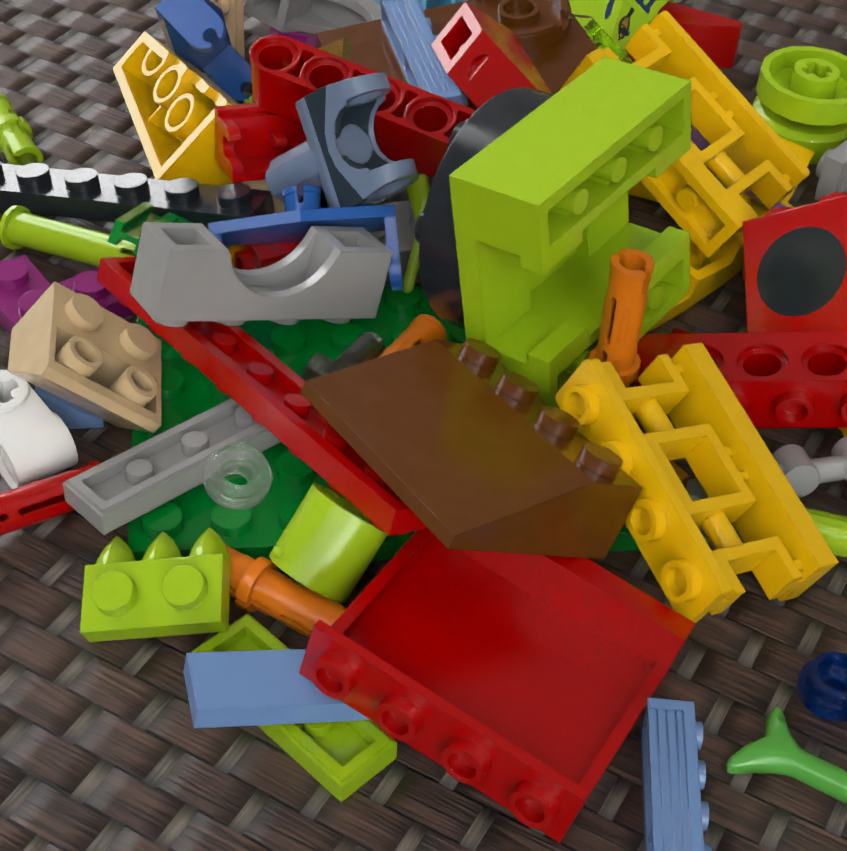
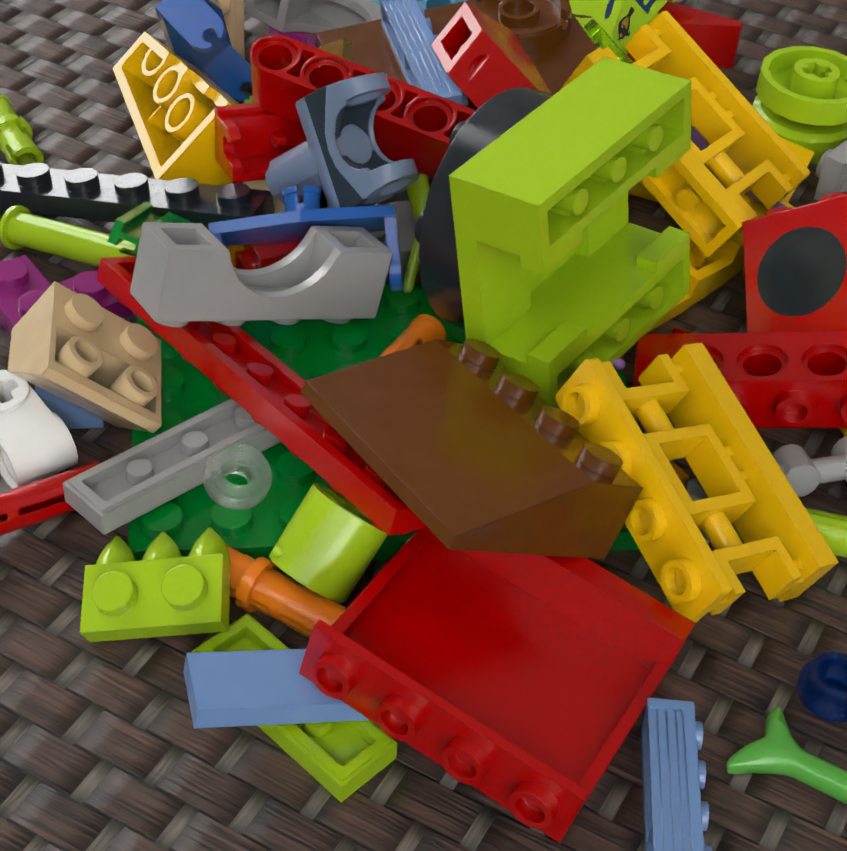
(362, 349): clear smoke arm -> none
(624, 312): orange pin -> none

